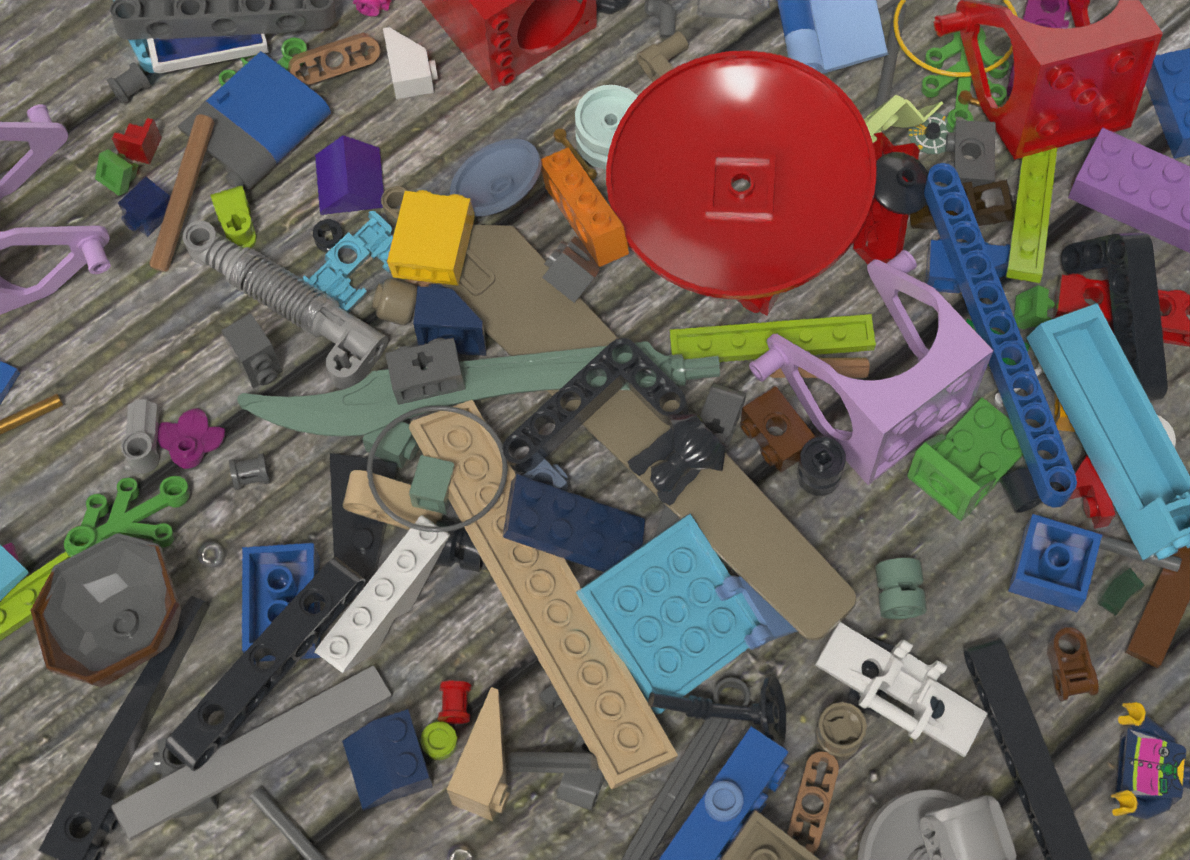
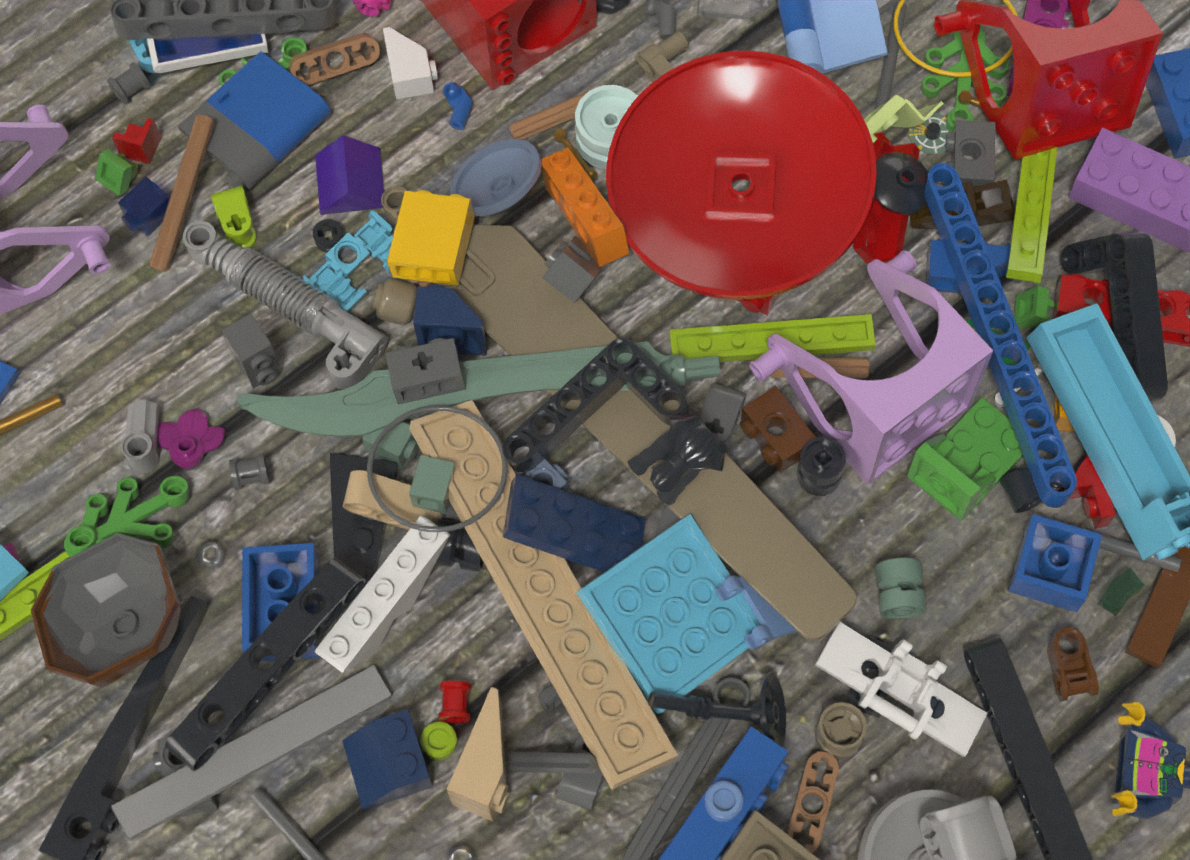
(460, 102): none -> blue arm
(545, 119): none -> medium nougat axle

